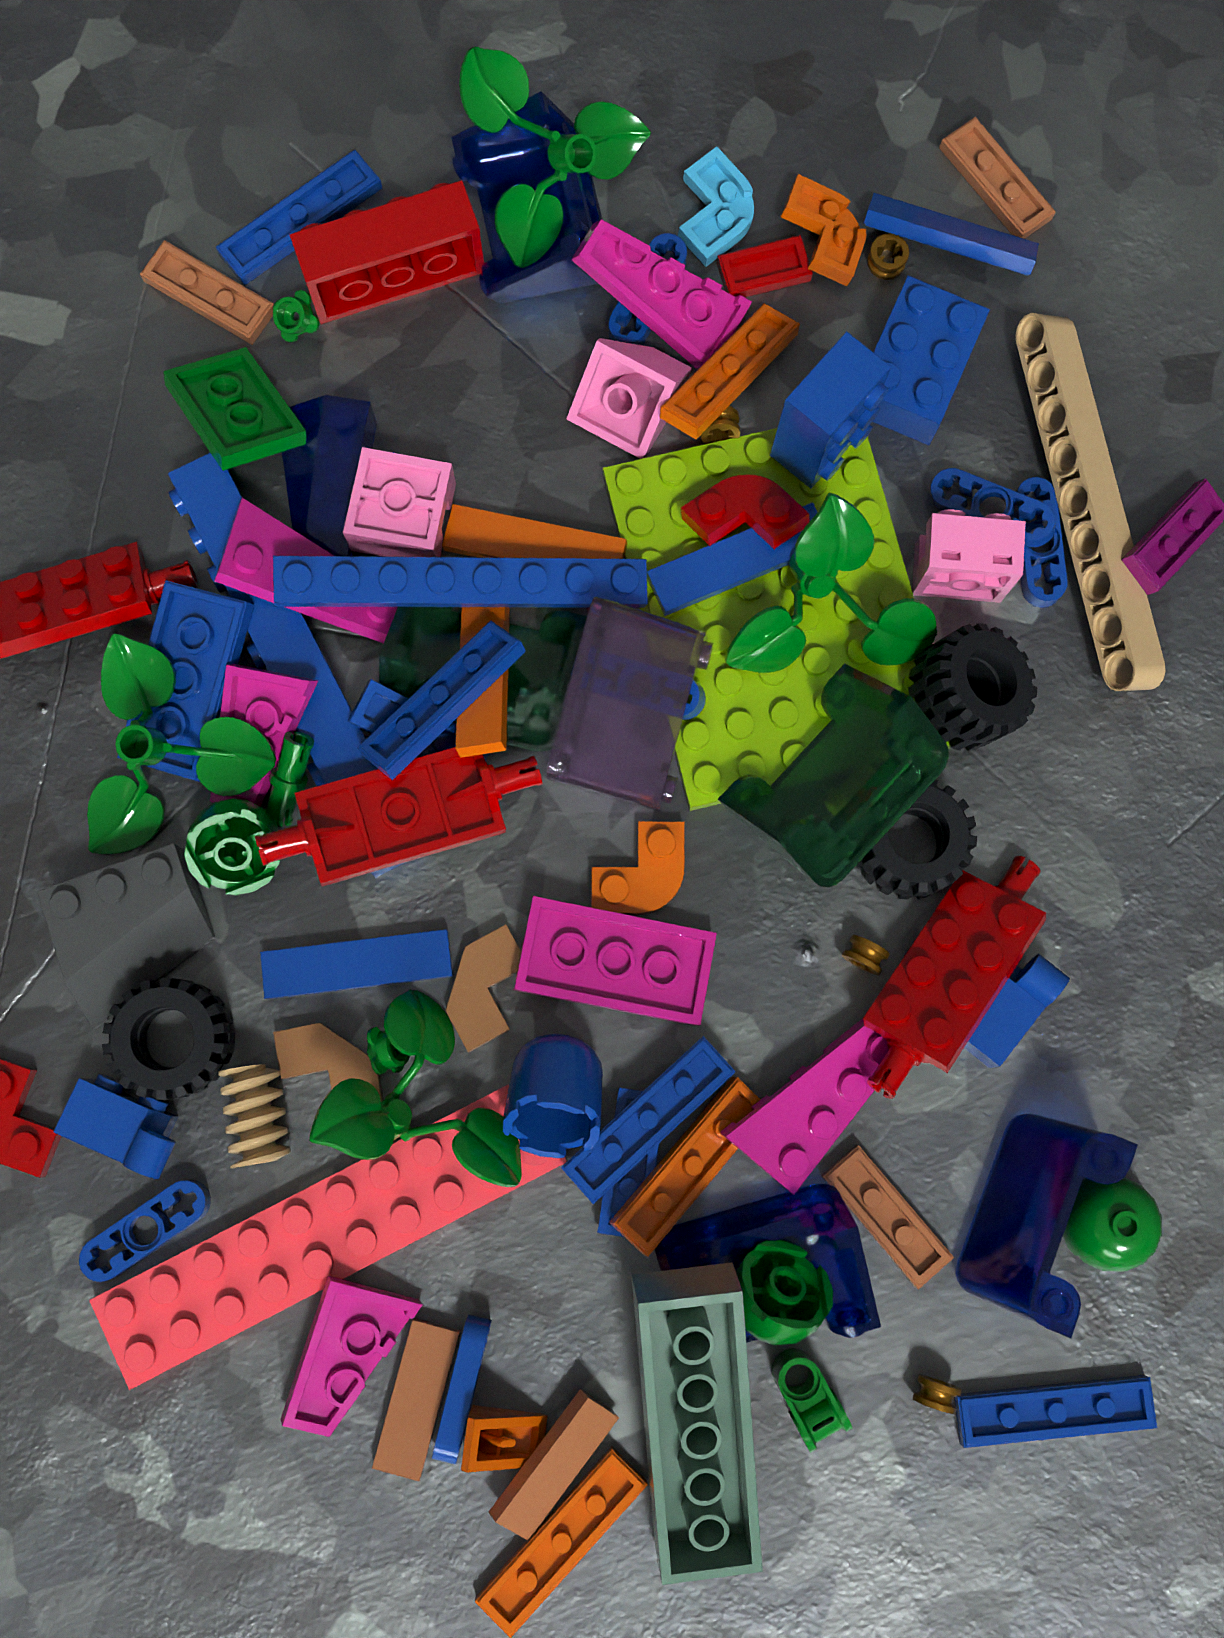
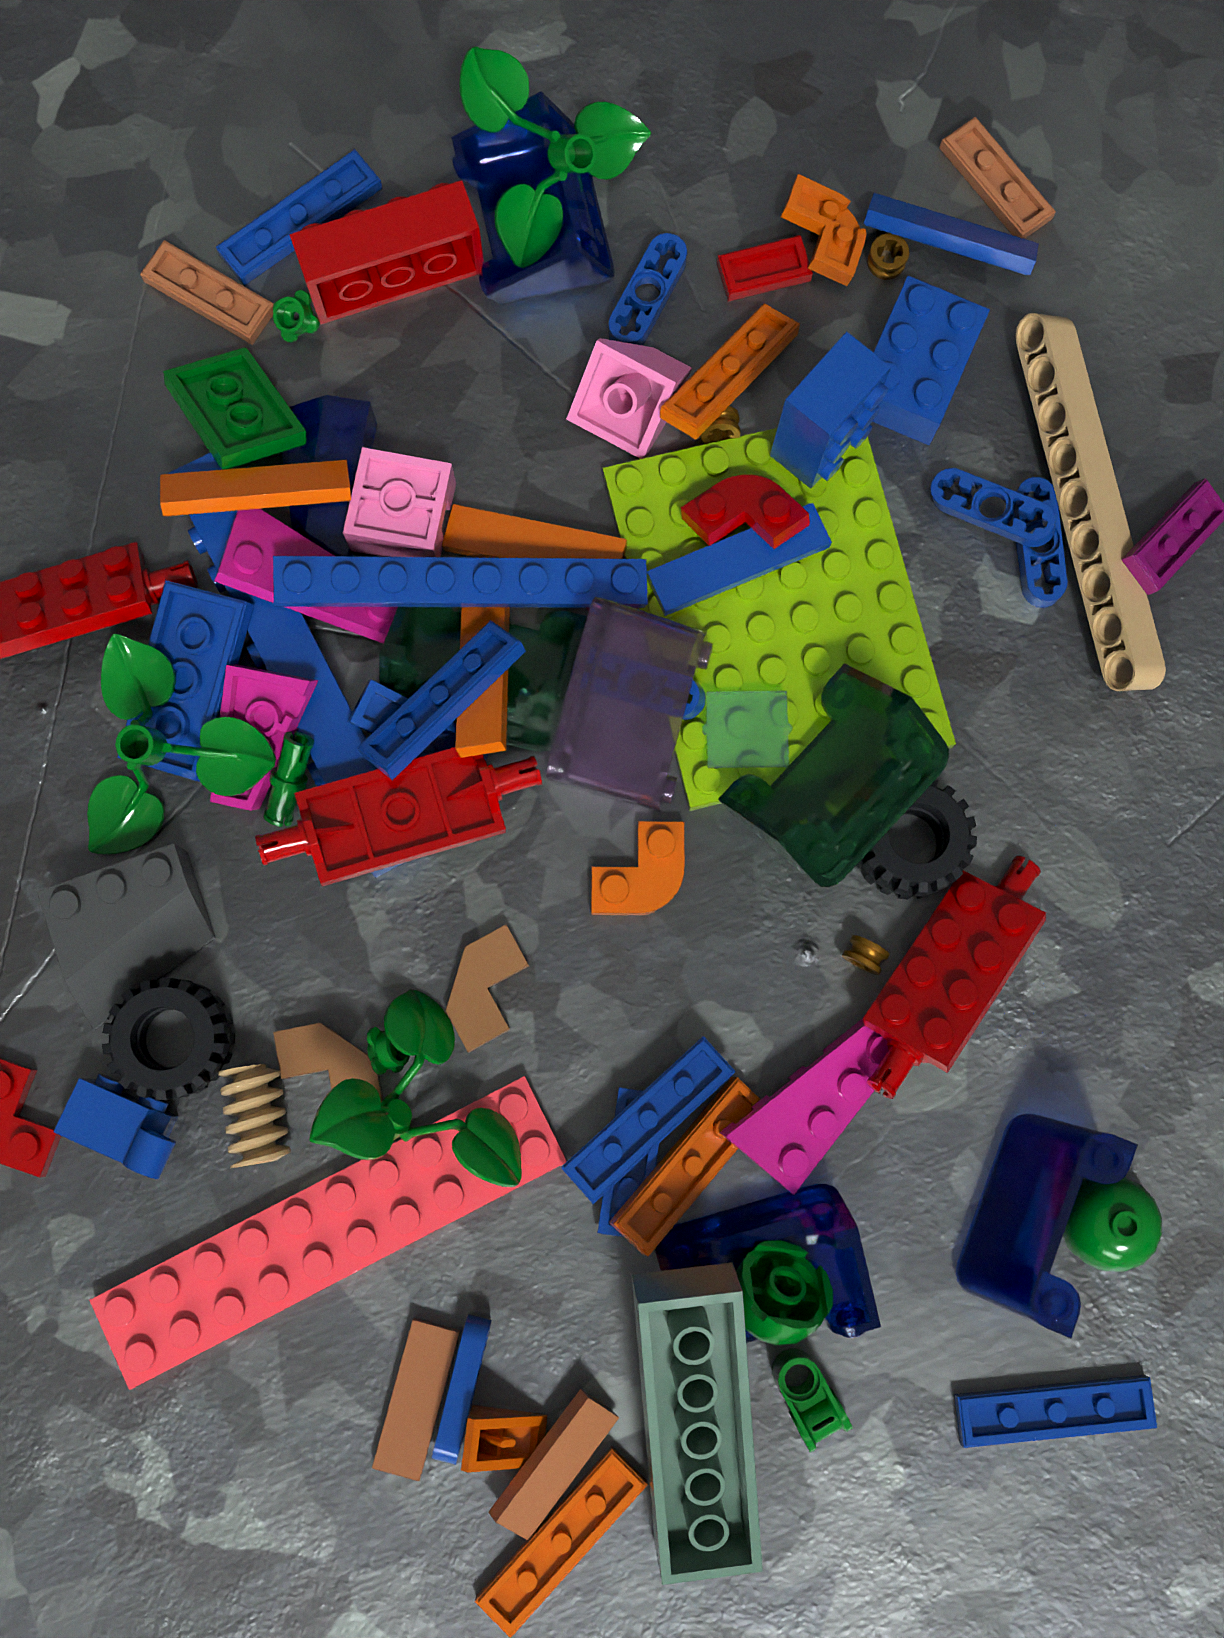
(108, 1238): blue beam -> none
(224, 847): green cylinder -> none
(254, 488): none -> orange tile
(344, 1345): dark pink wing -> none
(356, 964): blue tile -> none
(554, 1096): blue cylinder -> none
(615, 961): dark pink plate -> none
(674, 303): dark pink wing -> none
(727, 209): medium azure plate -> none
(747, 729): none -> clear light blue piece
(831, 542): green plant -> none
(888, 1217): nougat tile -> none
(937, 1394): pearl gold bush -> none
(968, 556): bright pink piece -> none
(995, 671): black tyre -> none
(1015, 1010): blue hinge -> none

